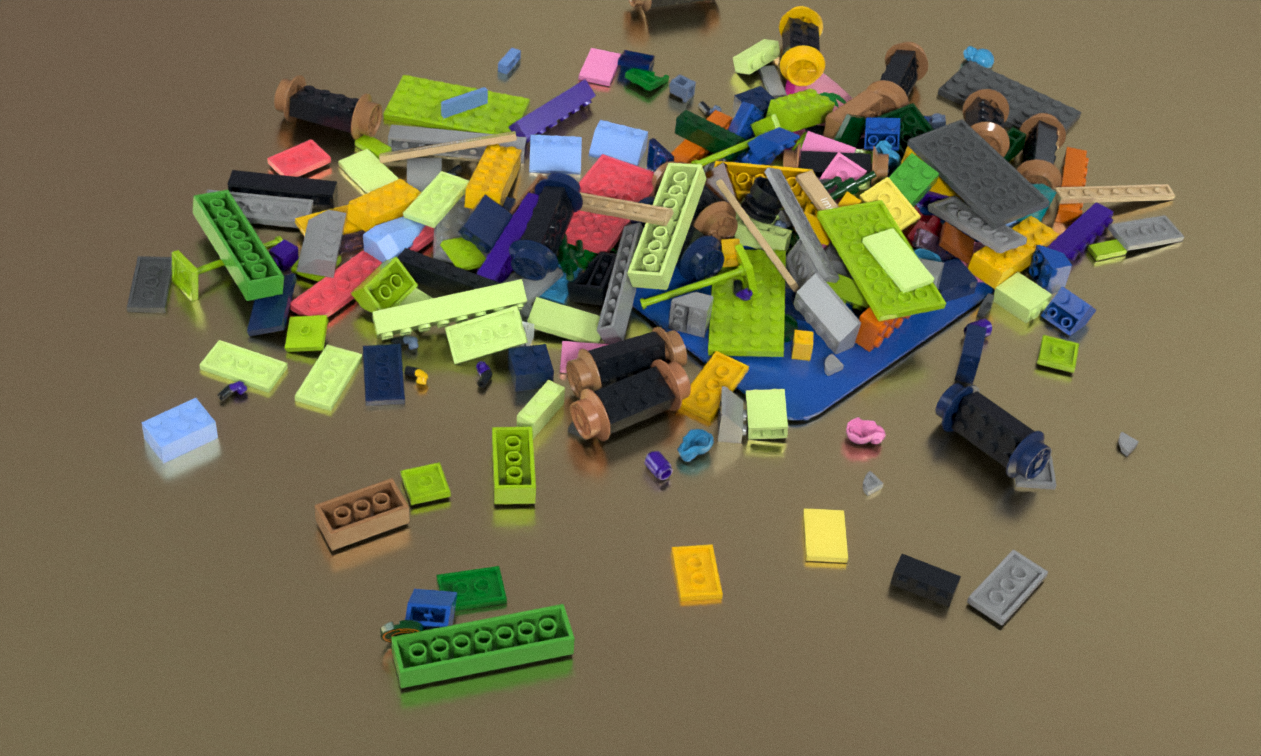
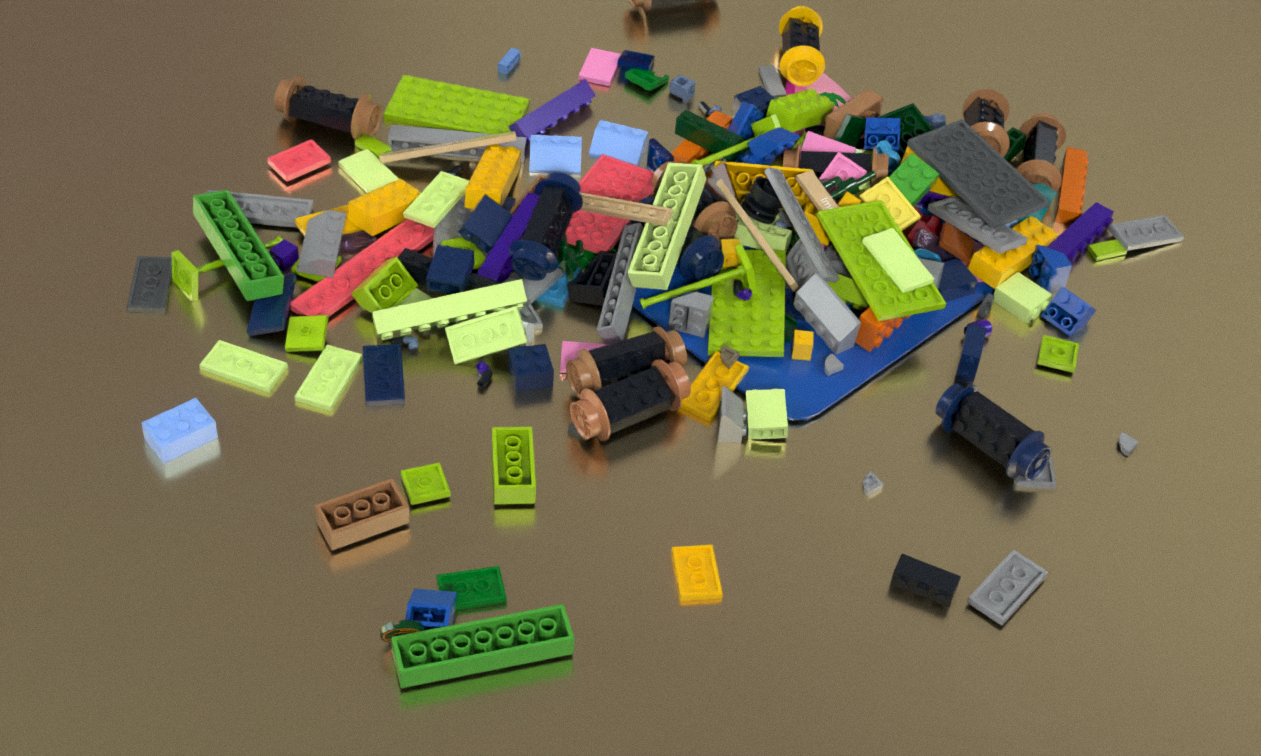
(230, 389): arm -> none
(322, 192): black brick -> none
(391, 238): light blue wedge -> none
(421, 376): arm -> none
(422, 171): light grey tile -> none
(450, 270): none -> dark blue brick
(464, 102): medium blue tile -> none
(542, 407): yellowish green brick -> none
(564, 321): yellowish green tile -> none
(658, 465): dark purple brick -> none
(695, 443): dark azure hair -> none
(729, 356): none -> dark tan tile
(756, 56): yellowish green brick -> none
(825, 535): light yellow tile -> none
(864, 431): bright pink hair -> none
(904, 66): brick -> none
(980, 56): dark azure hair -> none
(1022, 100): dark grey plate -> none
(1118, 193): tan tile -> none

